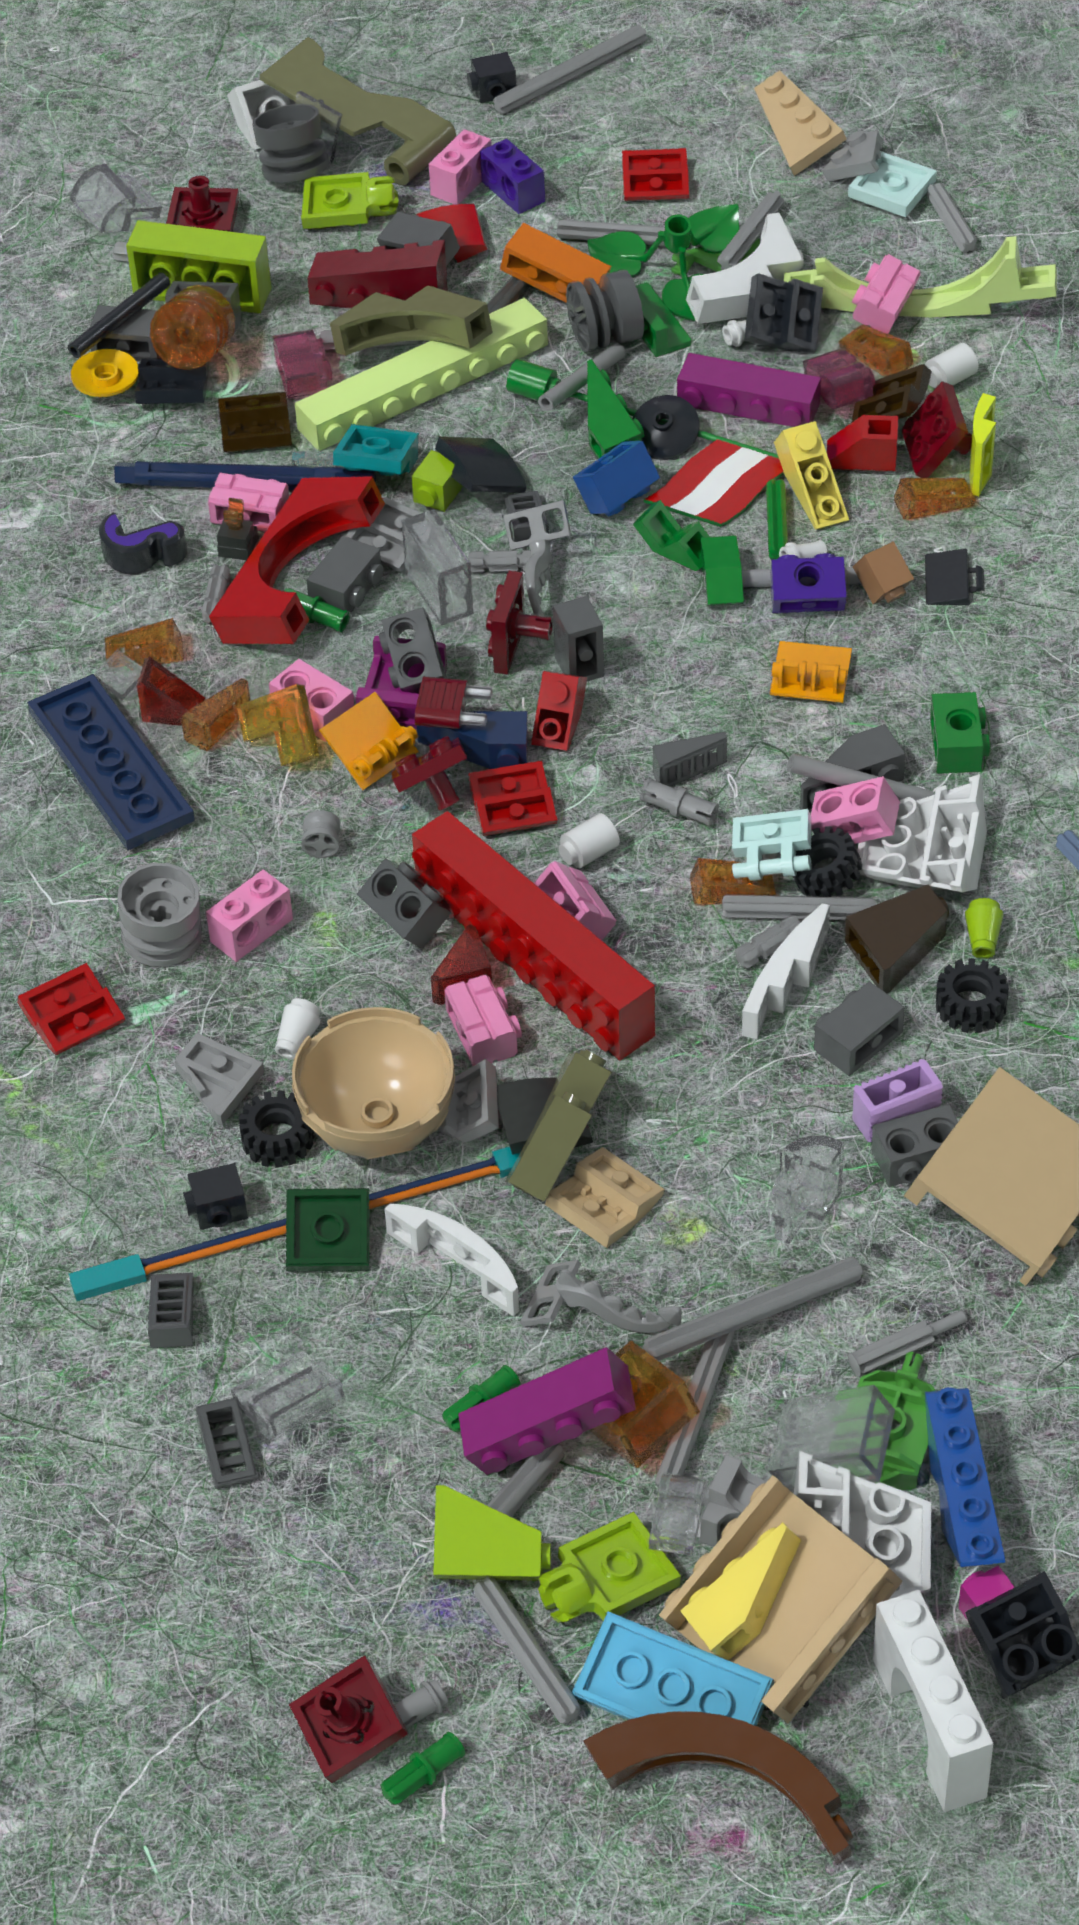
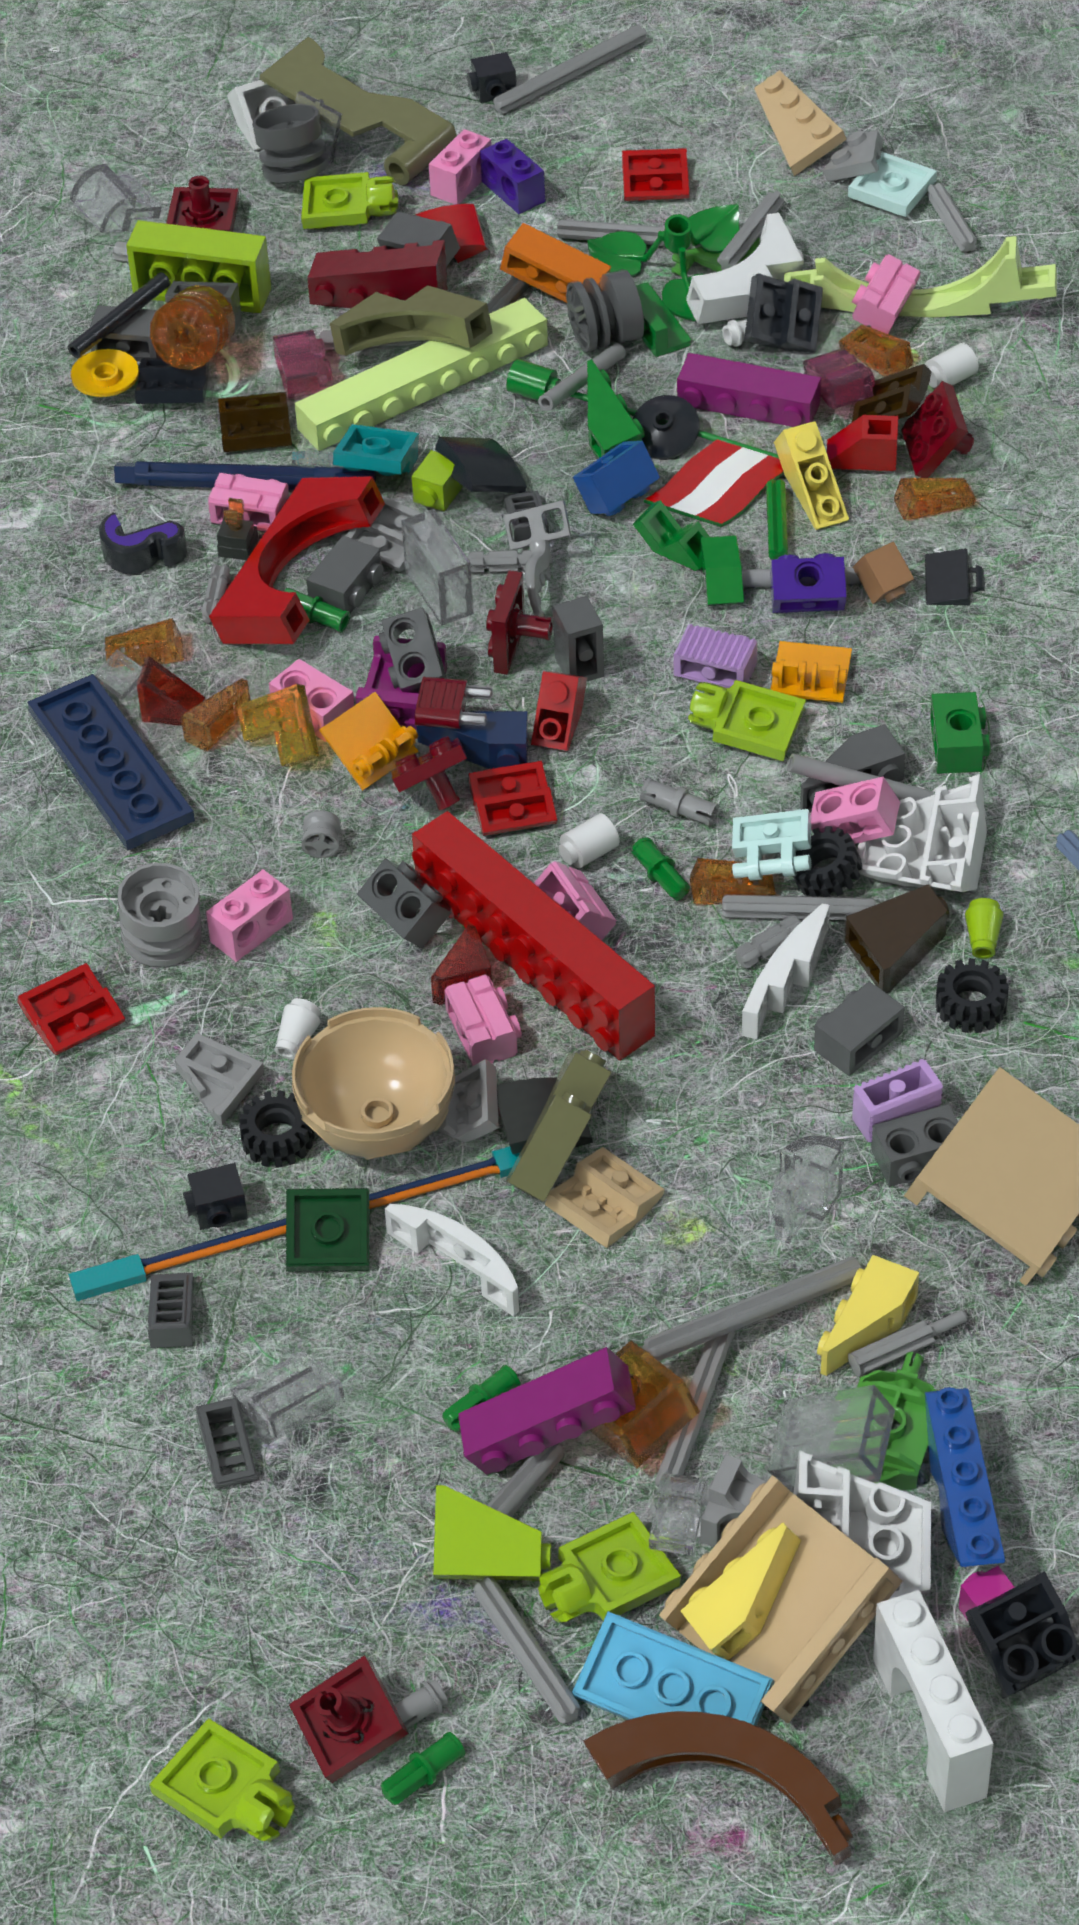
(225, 1785): none -> lime plate
(592, 1297): light grey piece -> none
(660, 868): none -> green axle
(683, 759): dark grey slope -> none
(715, 656): none -> lavender brick
(748, 717): none -> lime plate
(805, 550): white pin -> none
(875, 1310): none -> light yellow slope
(982, 443): neon yellow slope -> none

